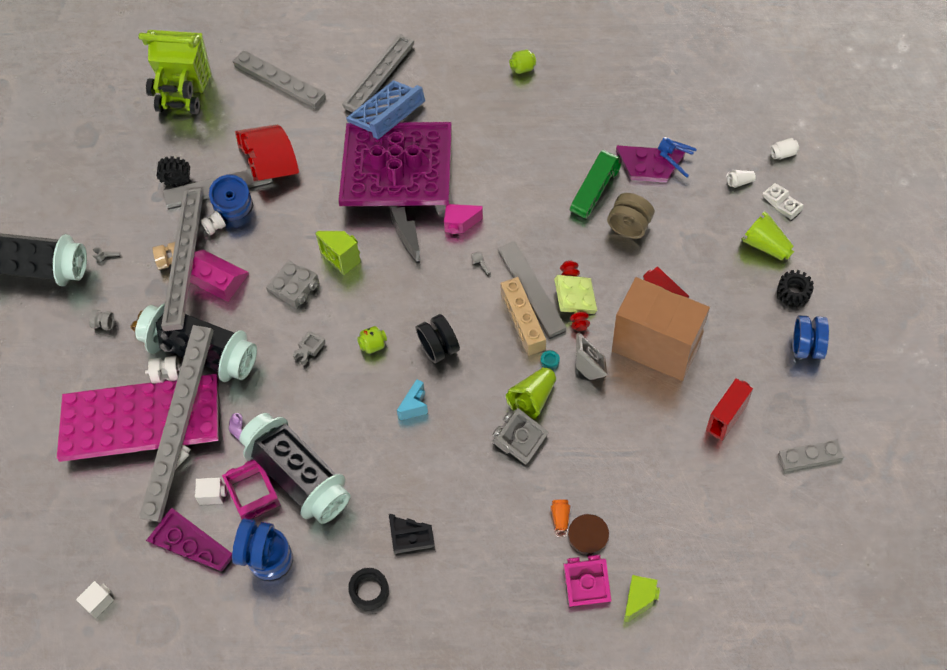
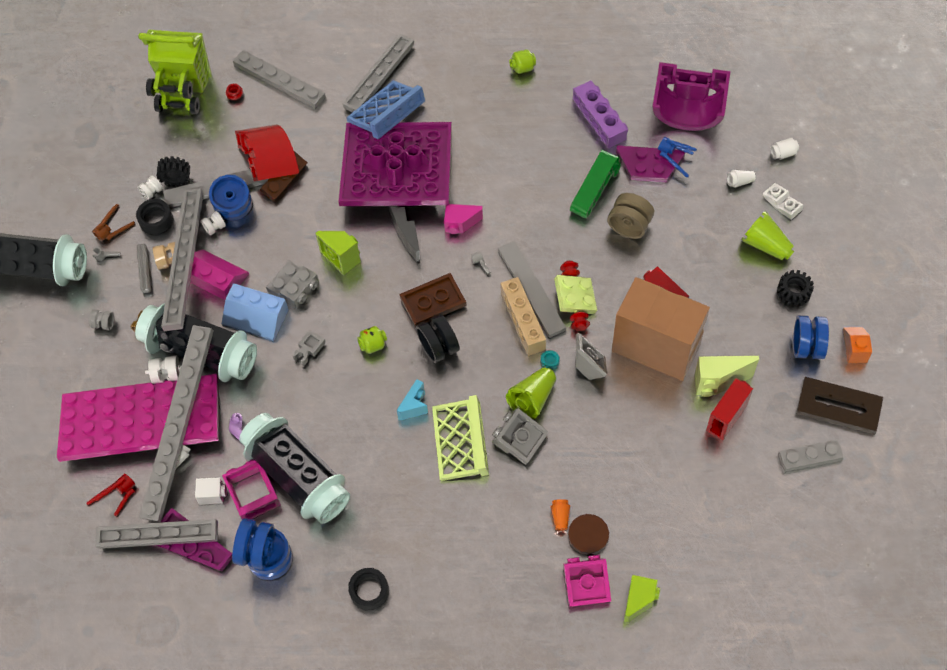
(95, 599): white brick -> none
(102, 230): none -> dark orange plant
(122, 485): none -> red plant
(143, 266): none -> light grey axle
(150, 187): none -> white wheel
(151, 205): none -> black tyre
(157, 534): none -> light grey plate
(234, 91): none -> red plate
(254, 312): none -> light blue slope
(275, 186): none -> reddish brown plate
(410, 535): black wing -> none
(432, 298): none -> reddish brown plate
(477, 439): none -> yellowish green fence
(600, 114): none -> medium lavender brick
(688, 104): none -> magenta piece
(717, 373): none -> yellowish green slope
(836, 415): none -> dark brown piece
(857, 344): none -> orange slope

